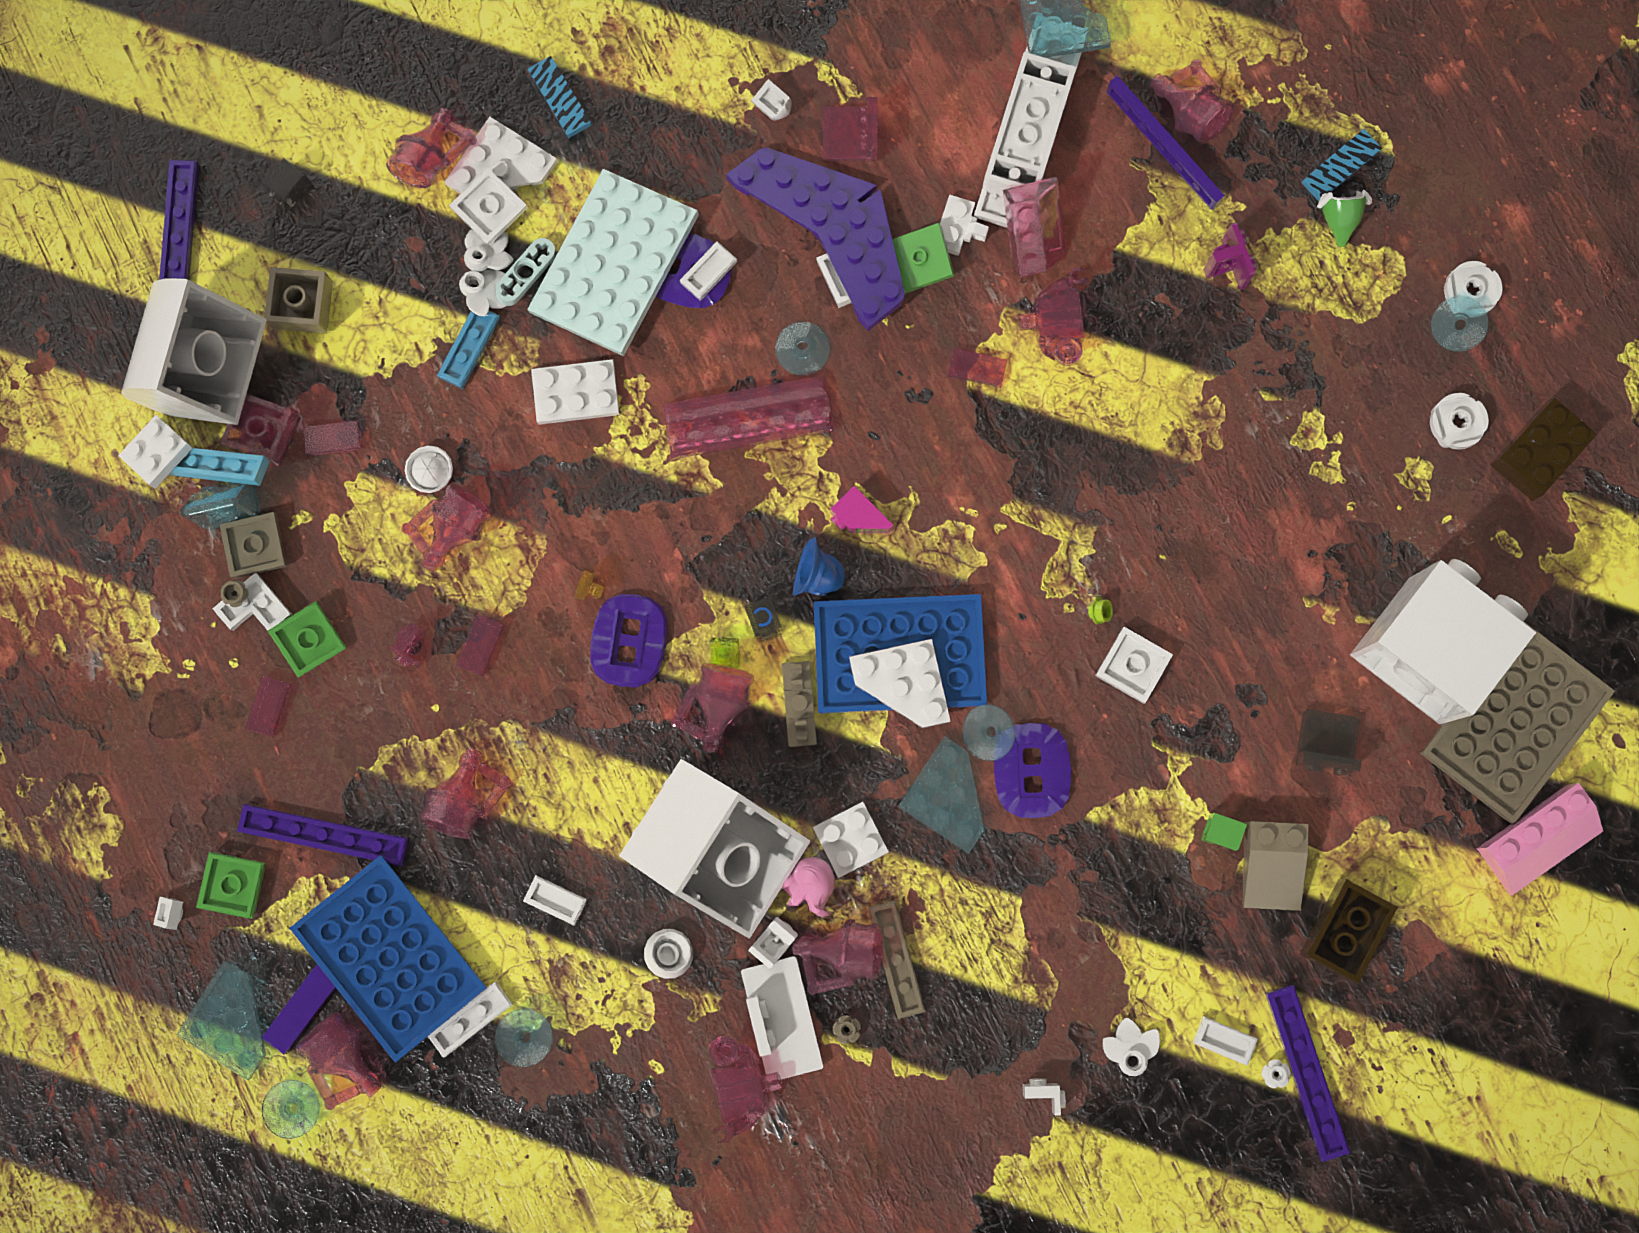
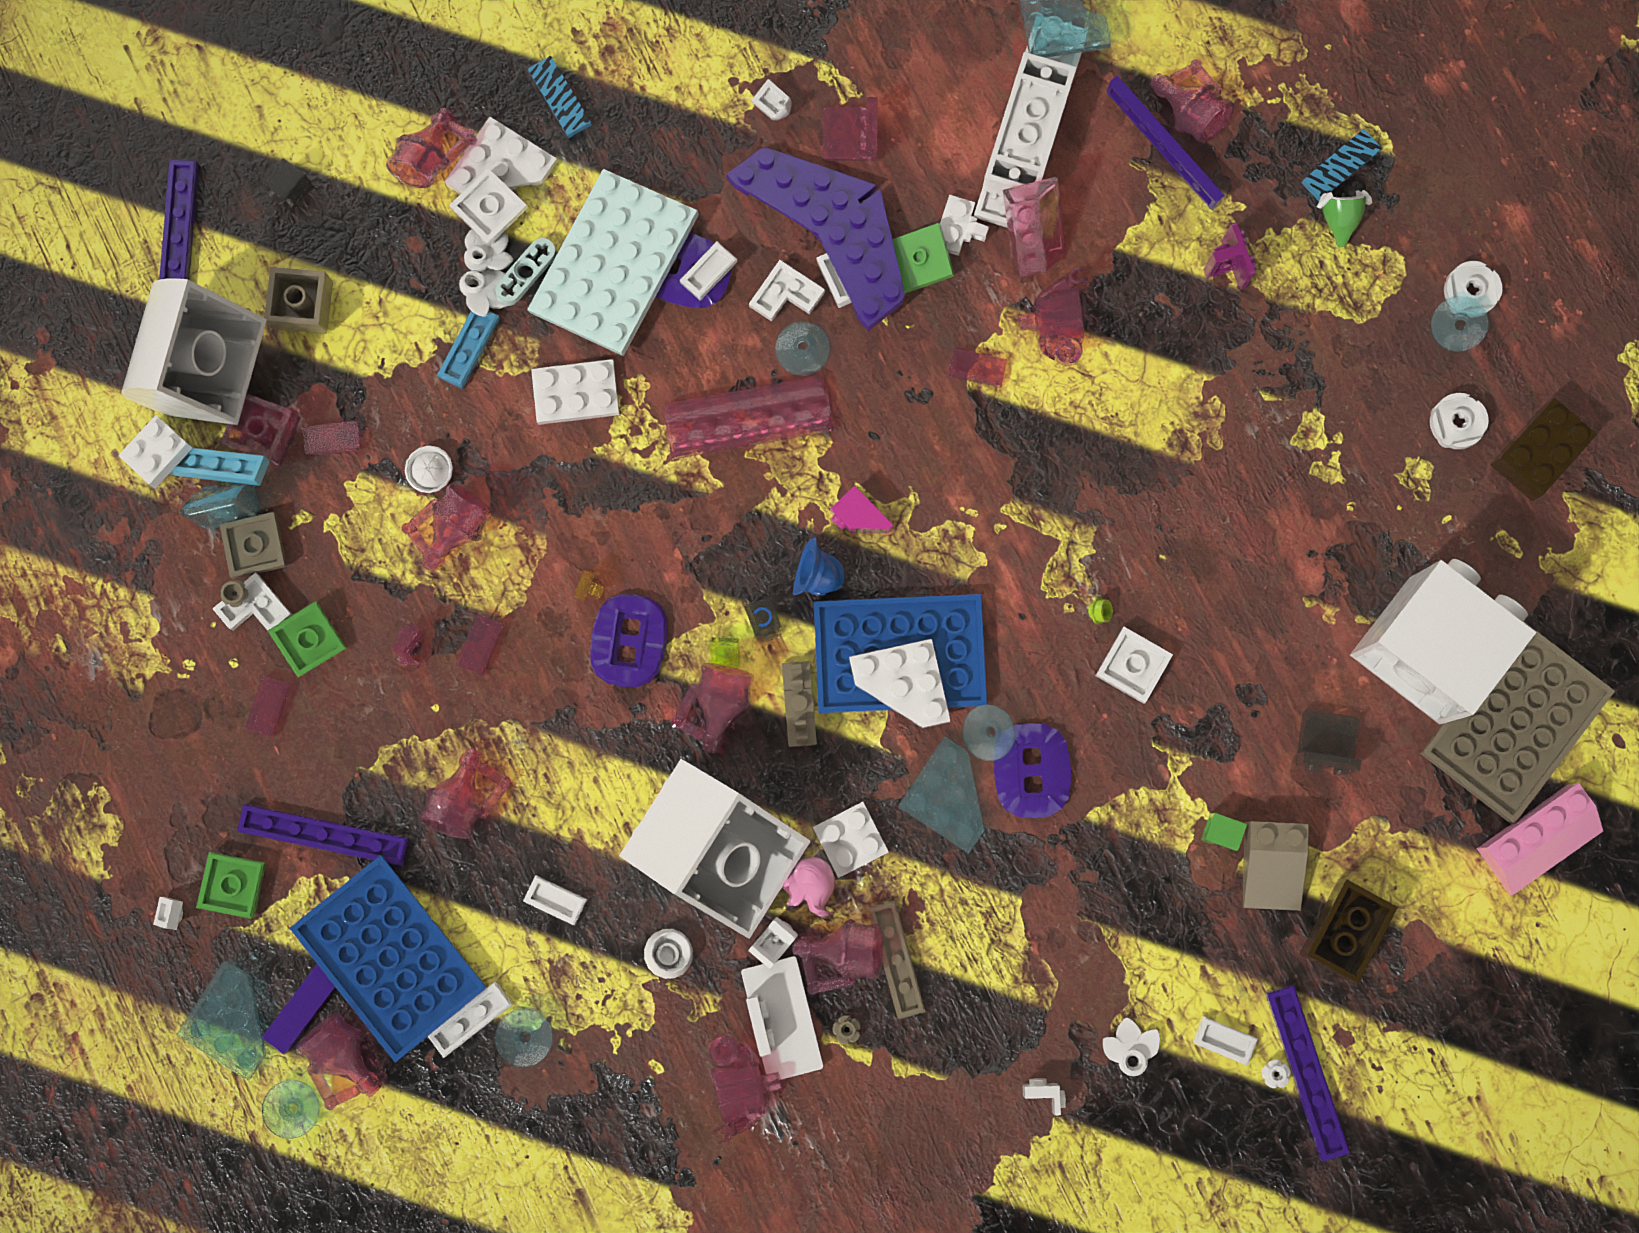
(783, 285): none -> white plate

